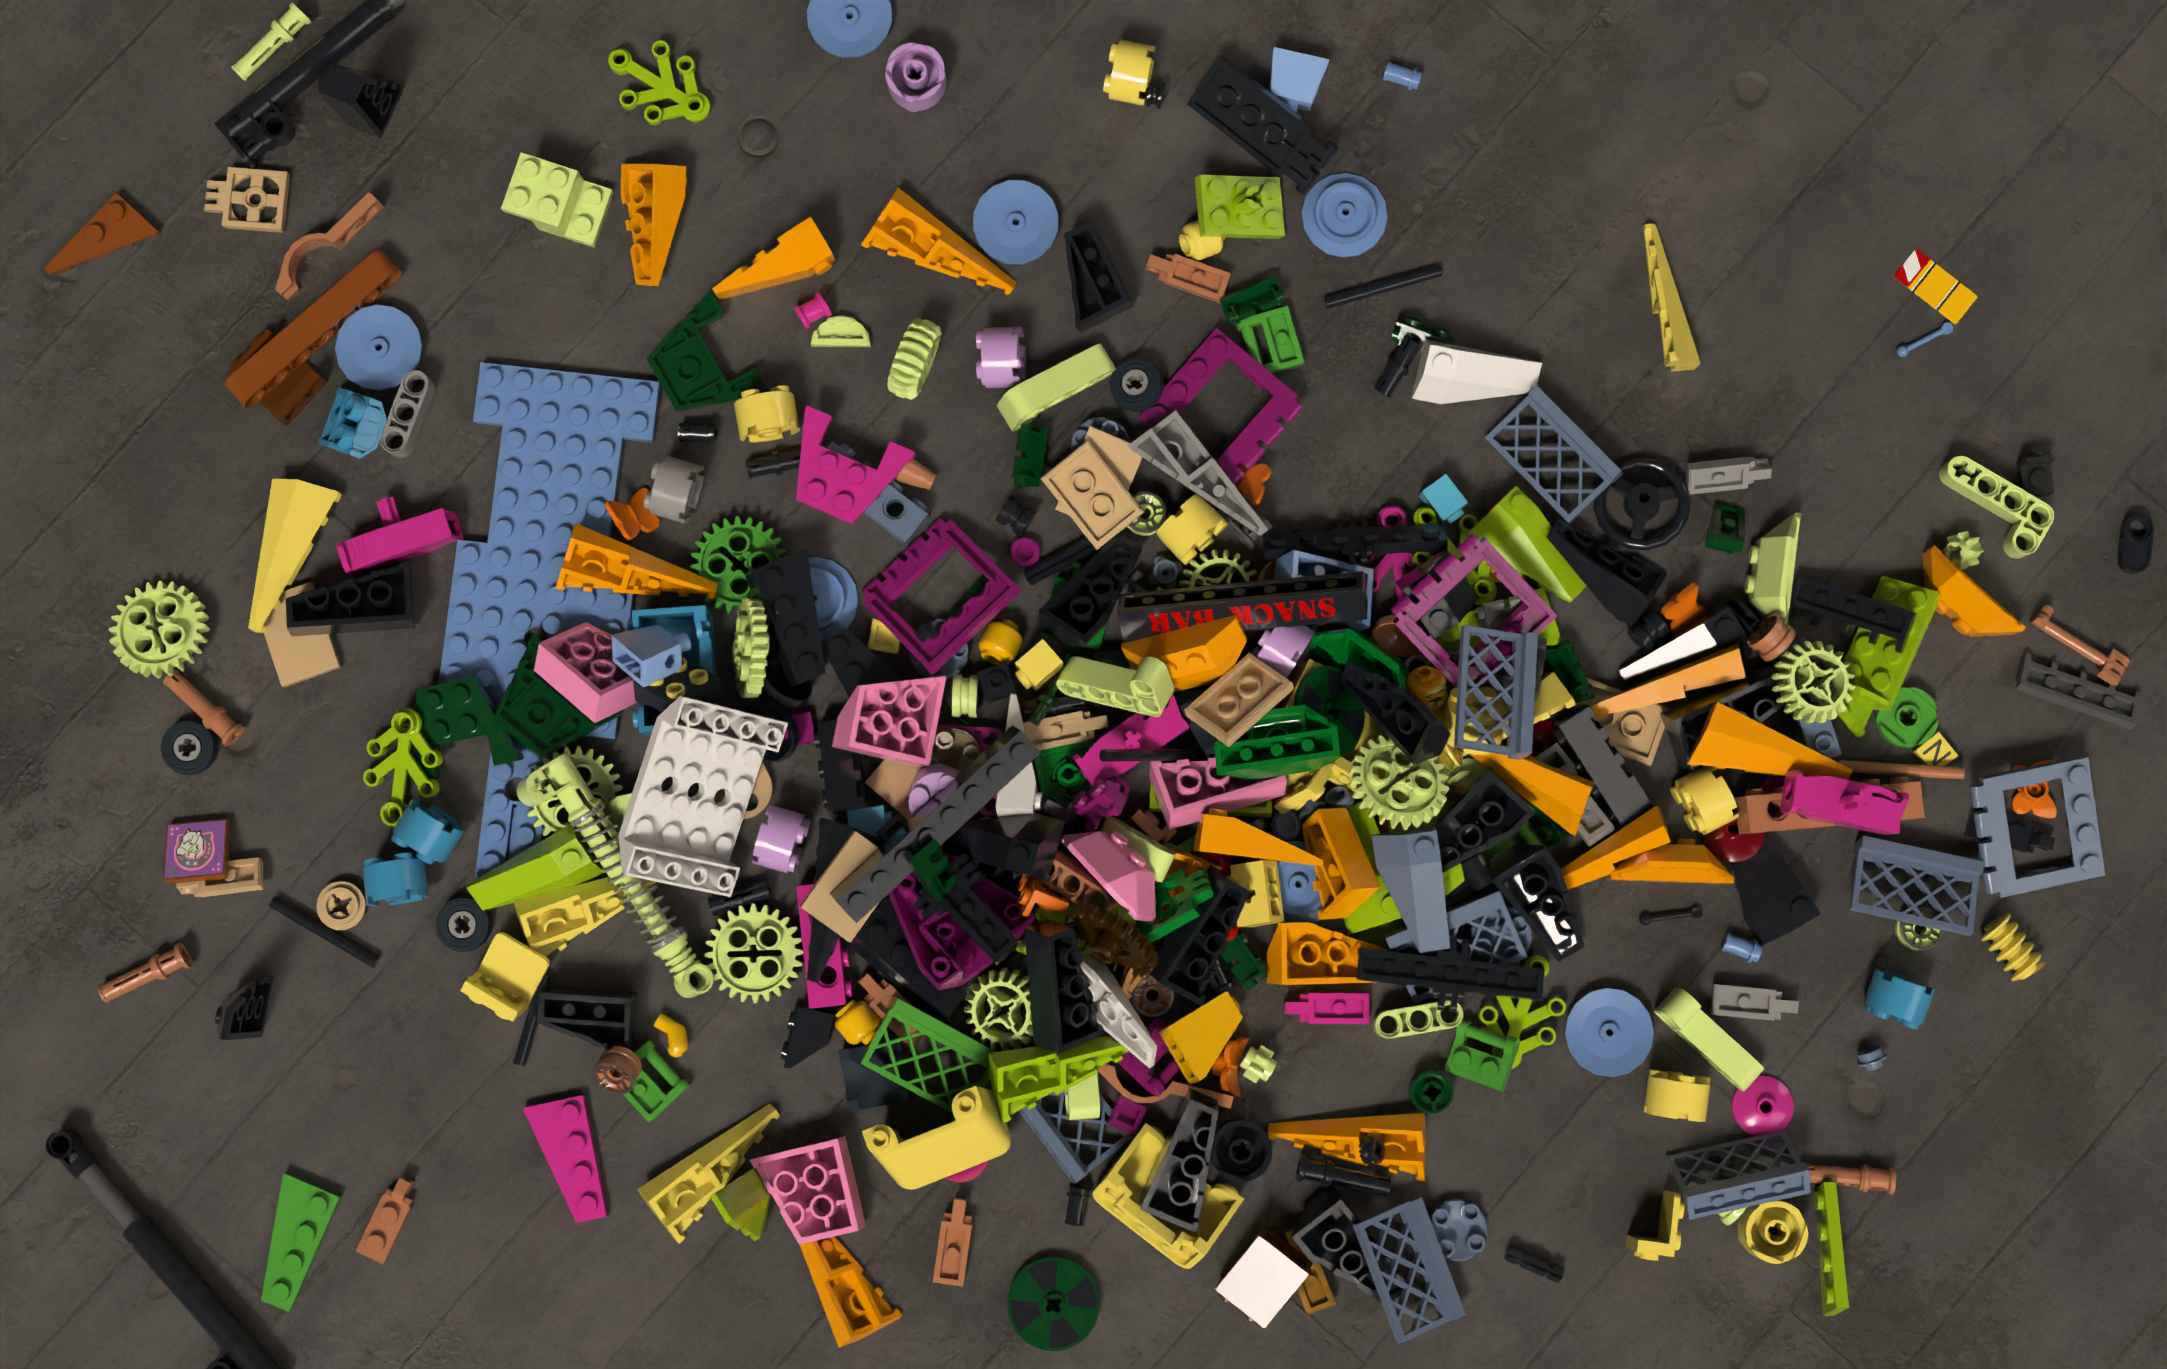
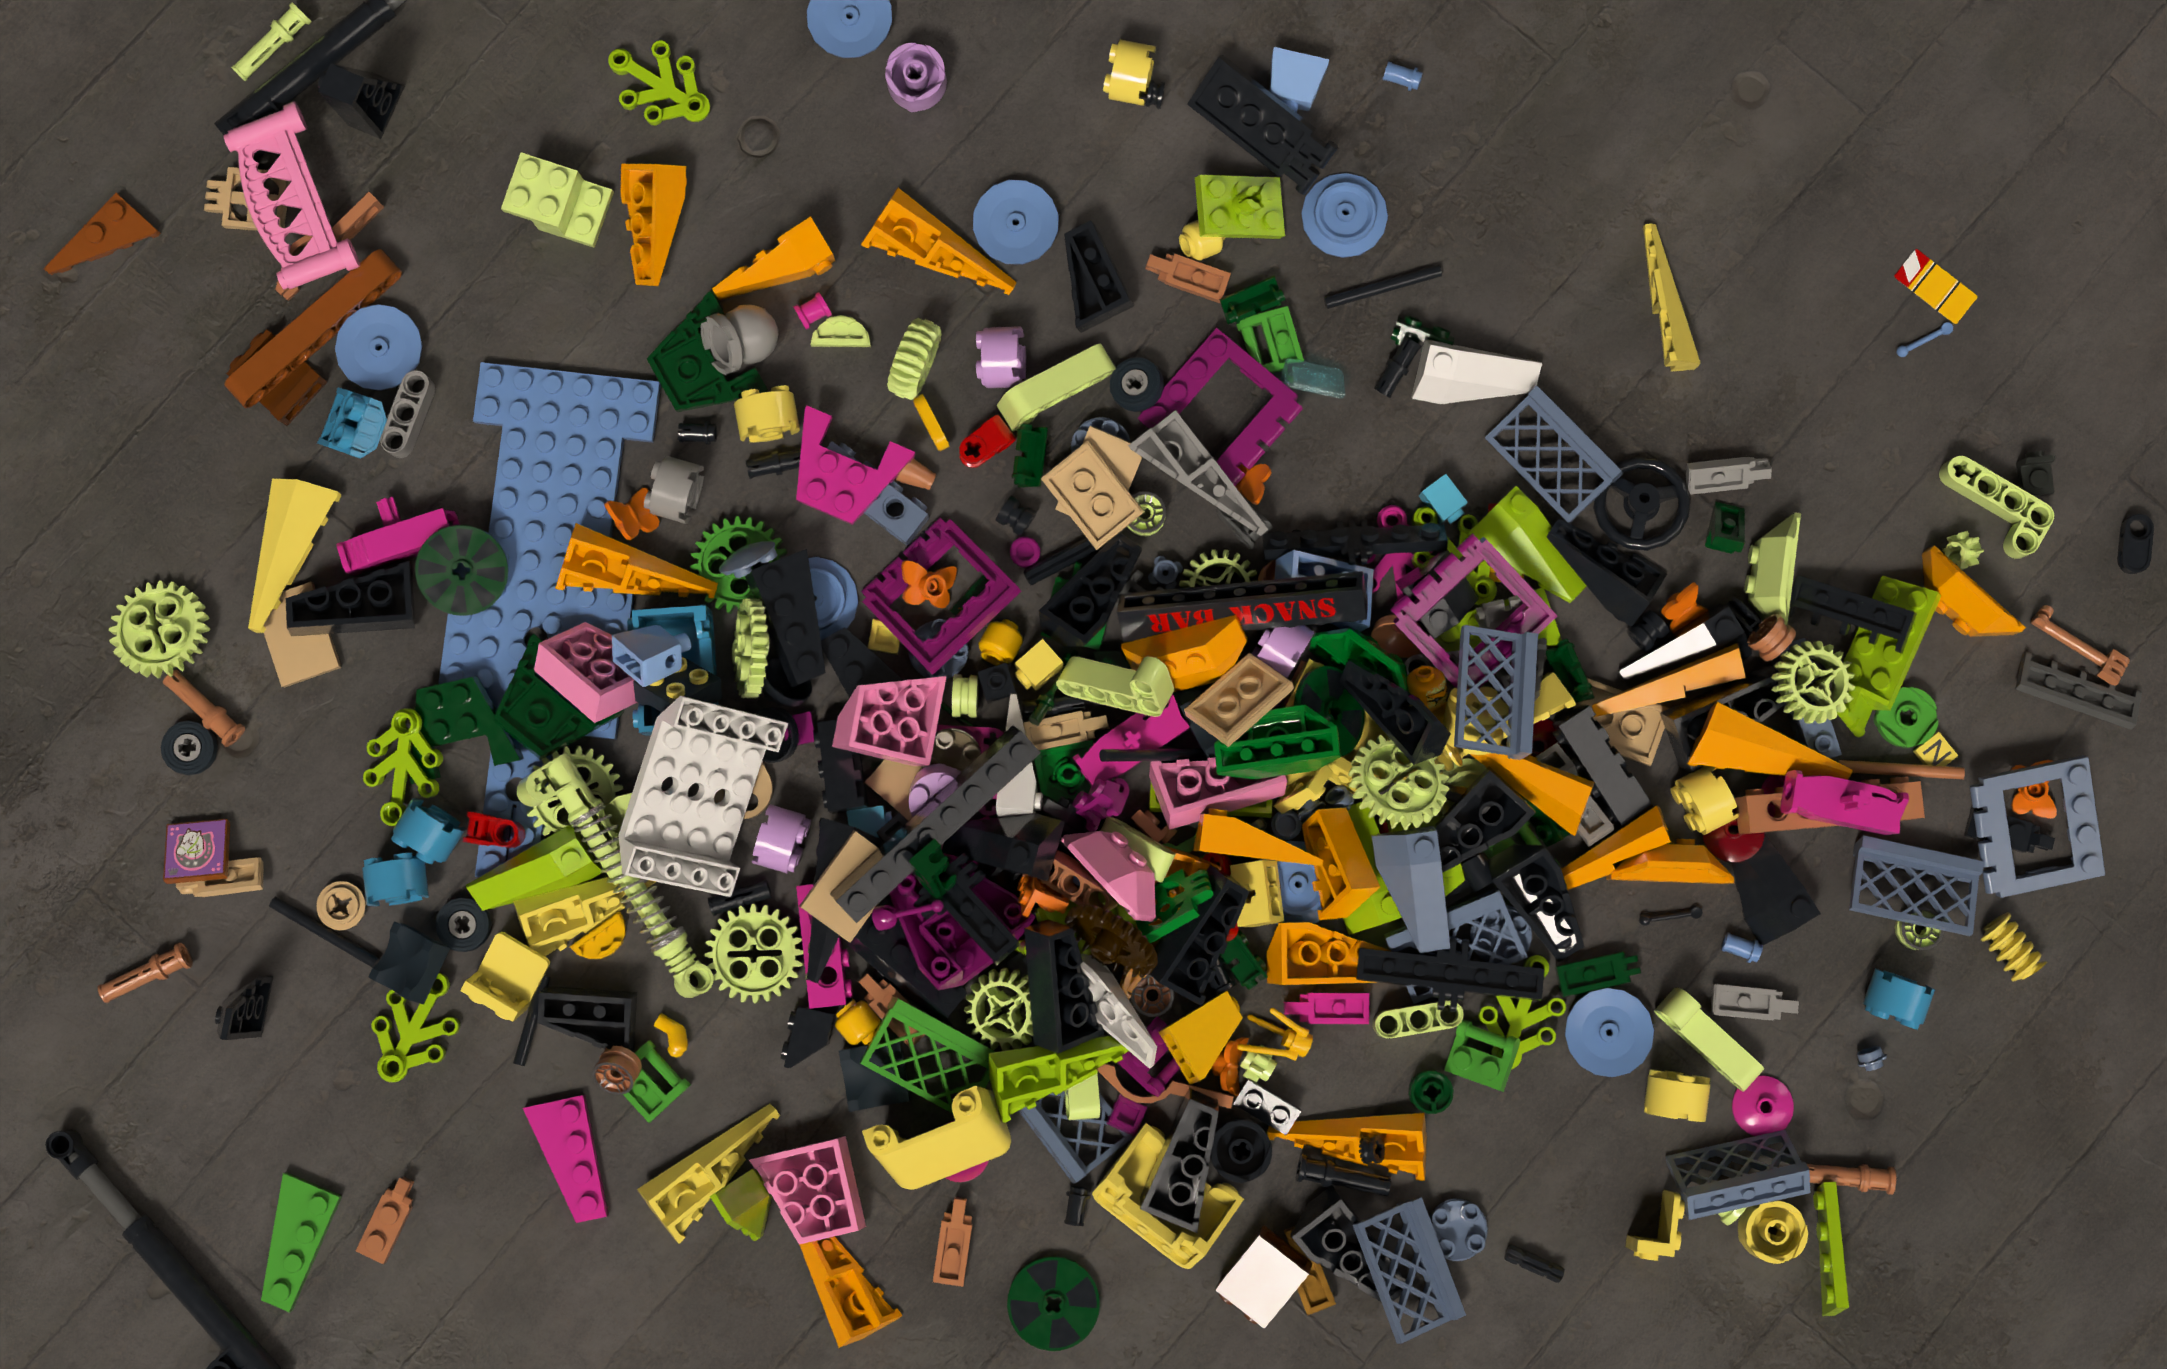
(278, 135): none -> bright pink piece
(410, 963): none -> black brick
(411, 1034): none -> lime plant
(476, 551): none -> dark green piece
(488, 831): none -> red piece
(603, 939): none -> yellow tile
(739, 337): none -> light grey tile
(742, 559): none -> sand blue dish
(886, 916): none -> magenta hinge
(927, 585): none -> orange animal
(930, 422): none -> yellow tile
(991, 440): none -> red piece
(1191, 528): light yellow brick -> none
(1267, 1106): none -> hinge
(1296, 1041): none -> yellow plant
(1313, 378): none -> clear light blue slope
(1595, 973): none -> dark green hinge

